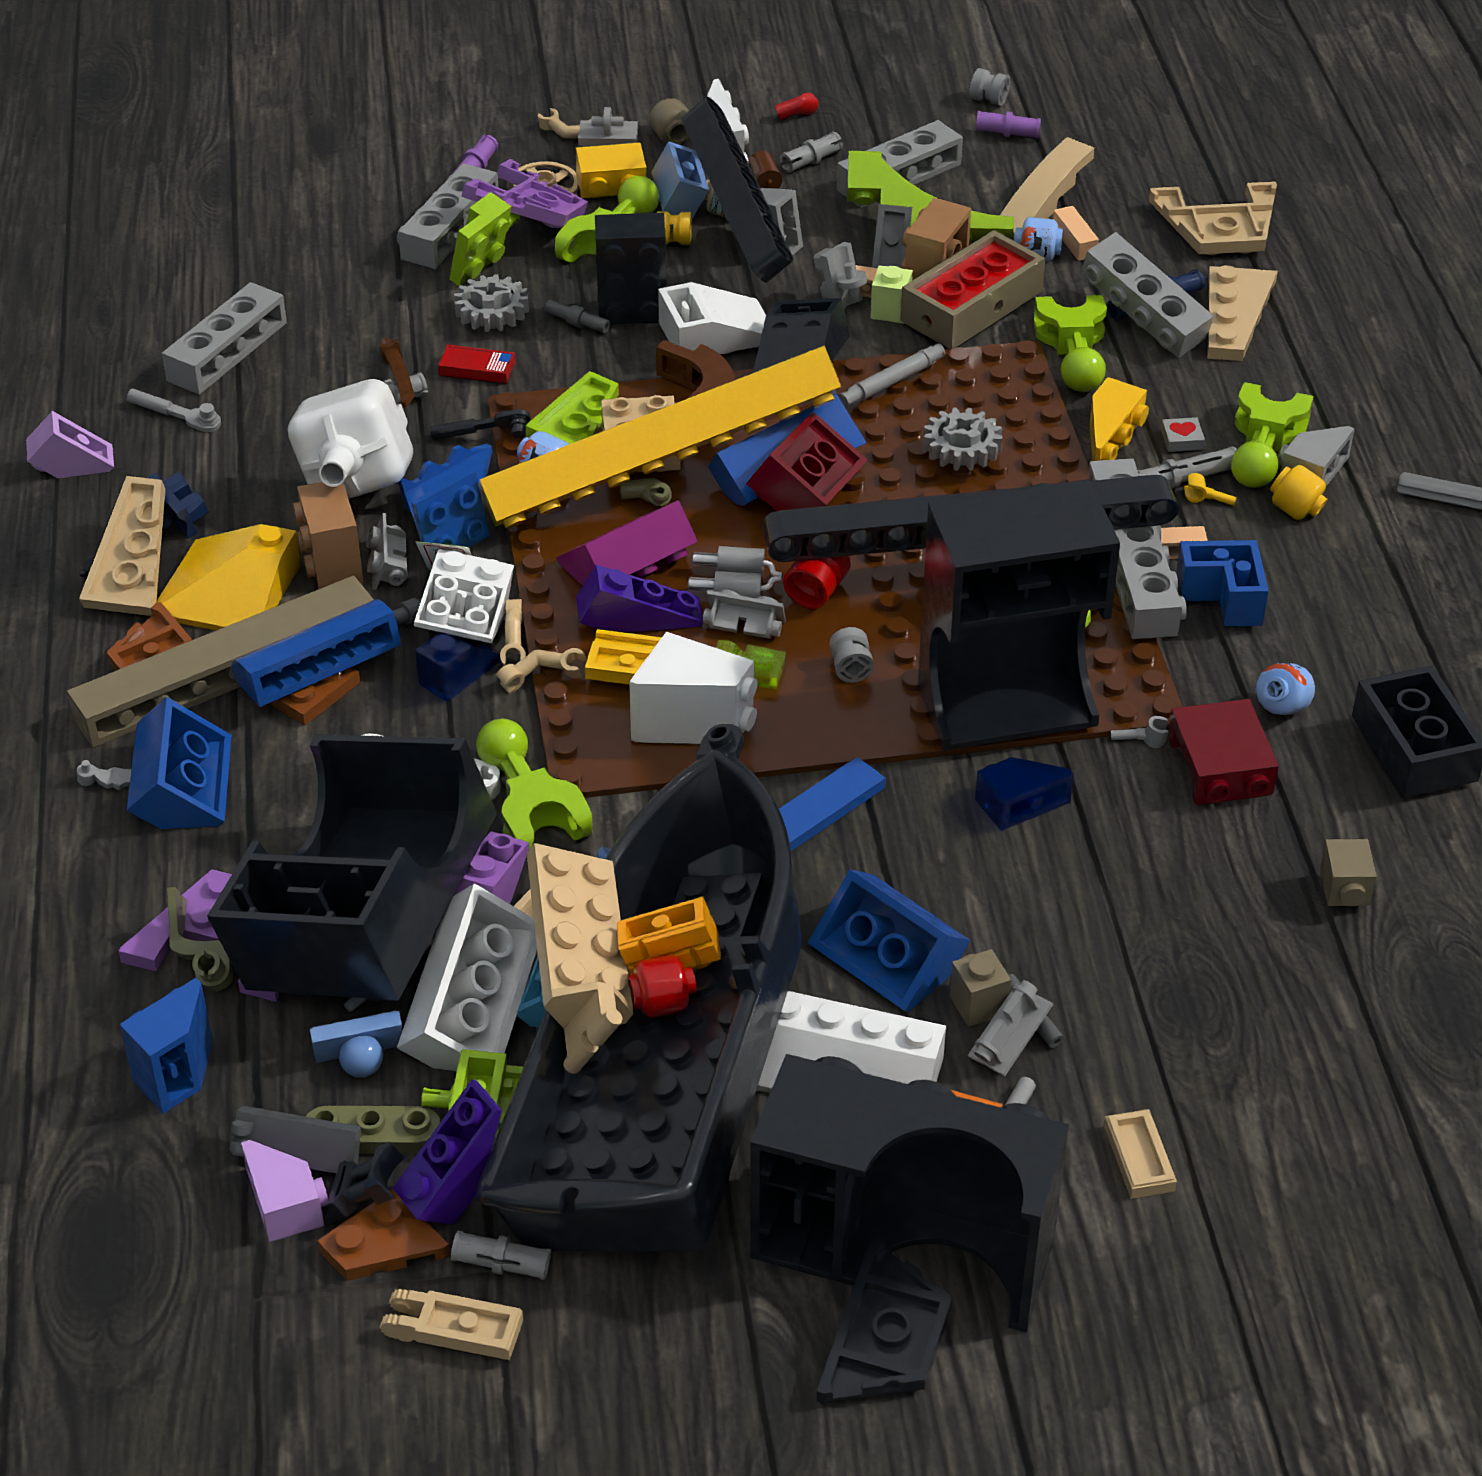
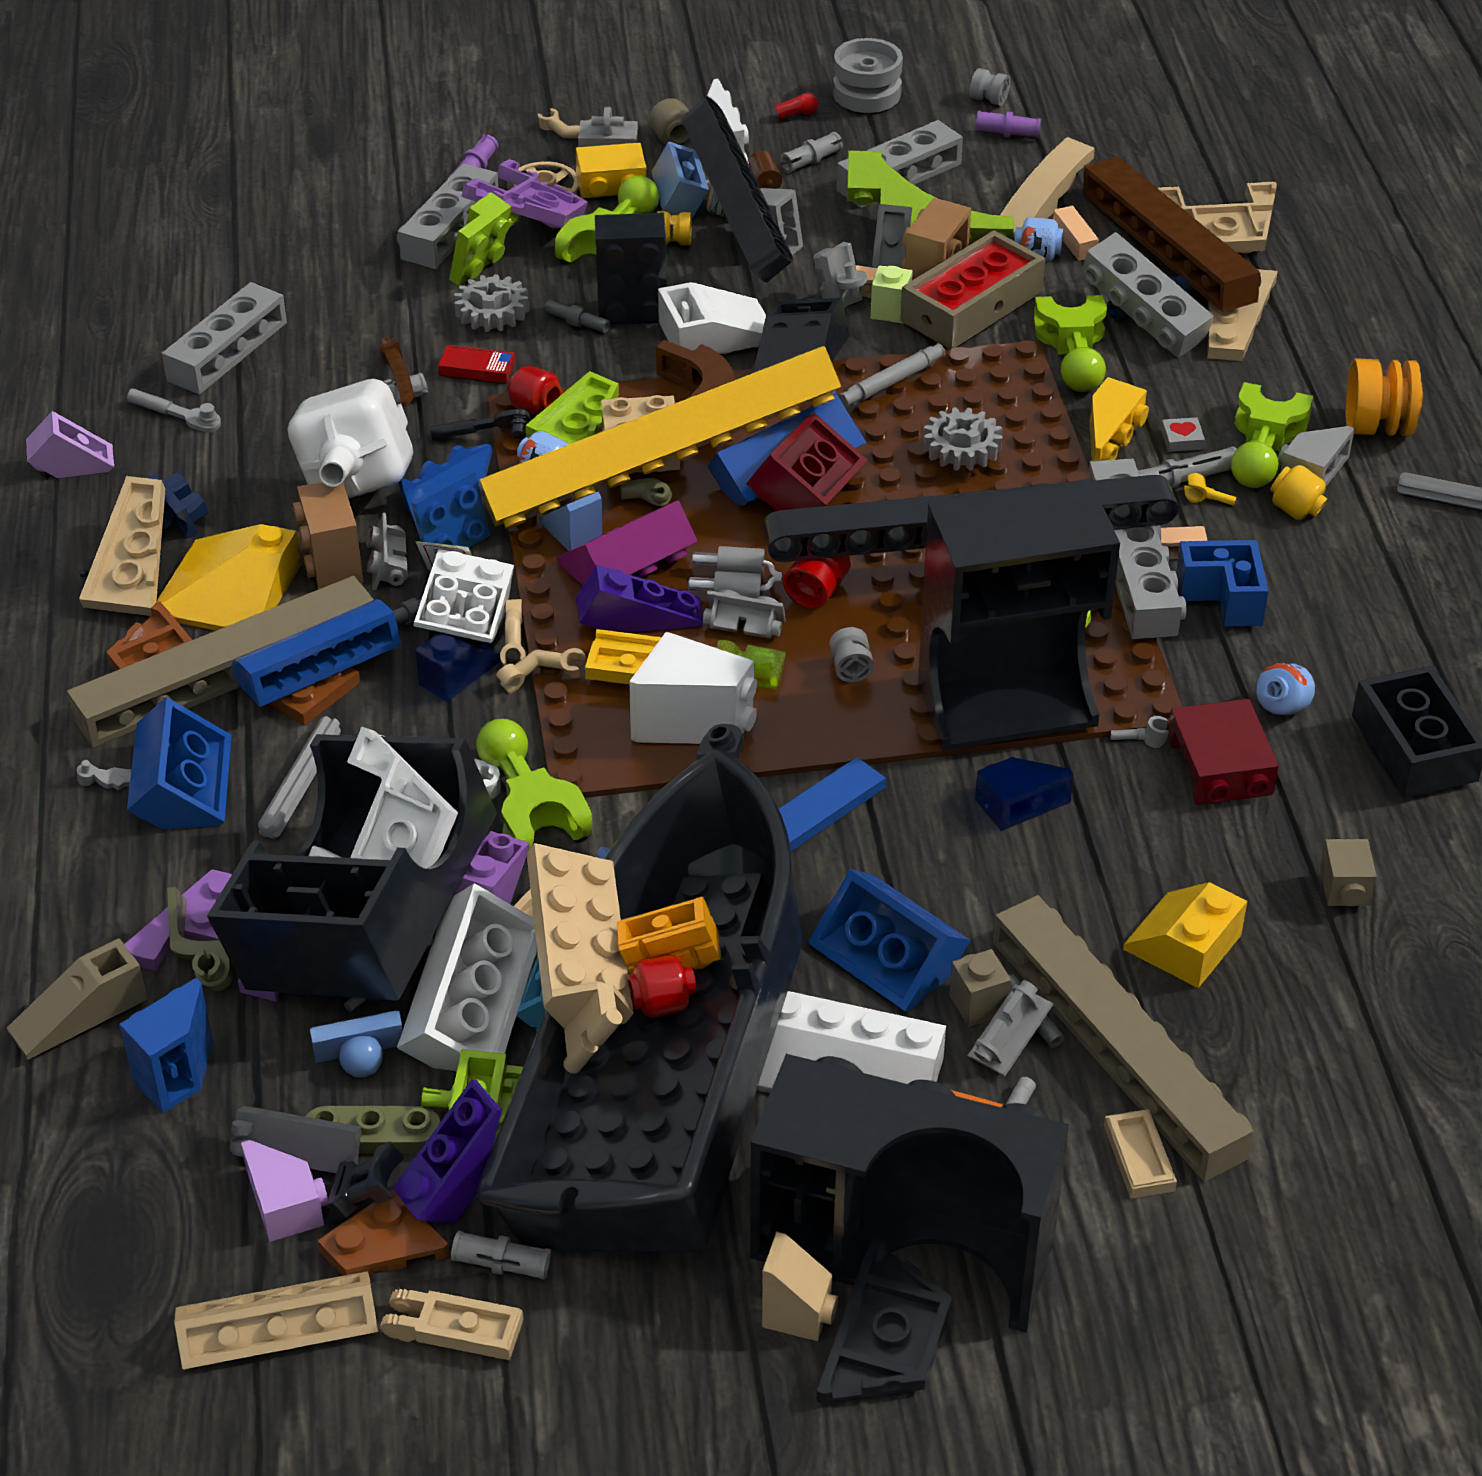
(81, 998): none -> dark tan slope
(275, 1320): none -> tan fence
(294, 784): none -> light grey axle
(404, 809): none -> white wing
(533, 389): none -> red head
(576, 521): none -> medium blue slope
(796, 1291): none -> tan slope
(867, 75): none -> light grey wheel
(1124, 1038): none -> dark tan brick
(1172, 234): none -> reddish brown brick
(1189, 931): none -> yellow slope
(1388, 397): none -> light orange wheel

